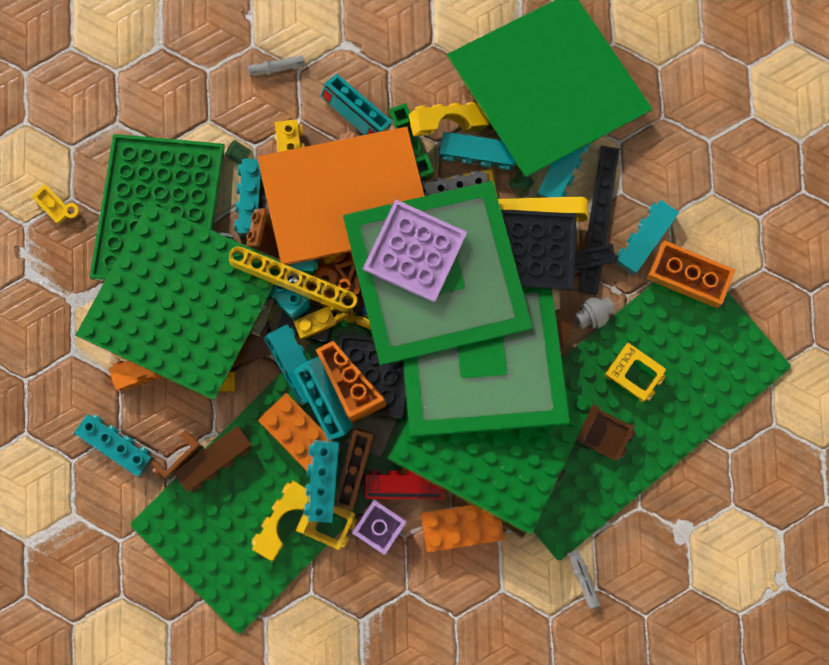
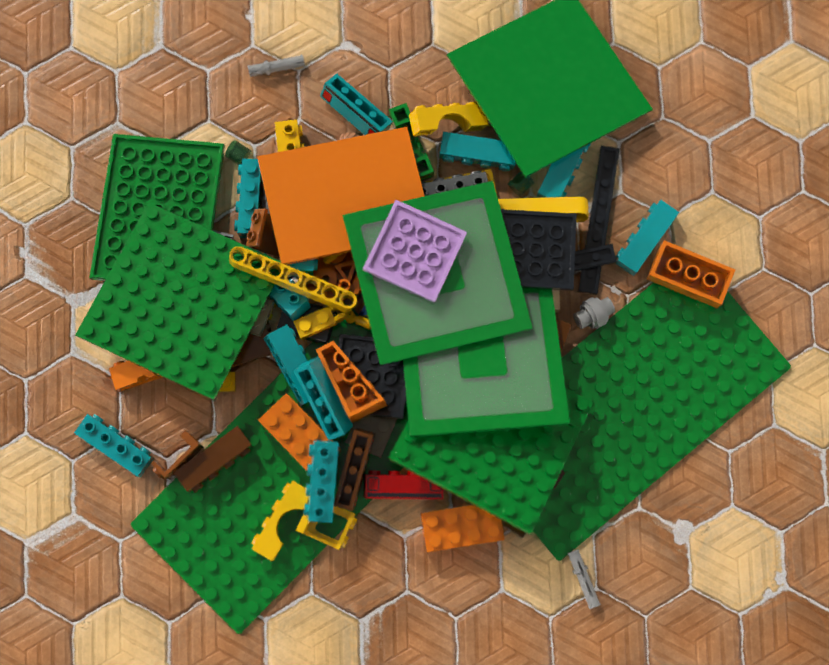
(53, 205): yellow hinge -> none
(379, 527): lavender brick -> none
(605, 434): reddish brown panel -> none
(622, 364): yellow window -> none

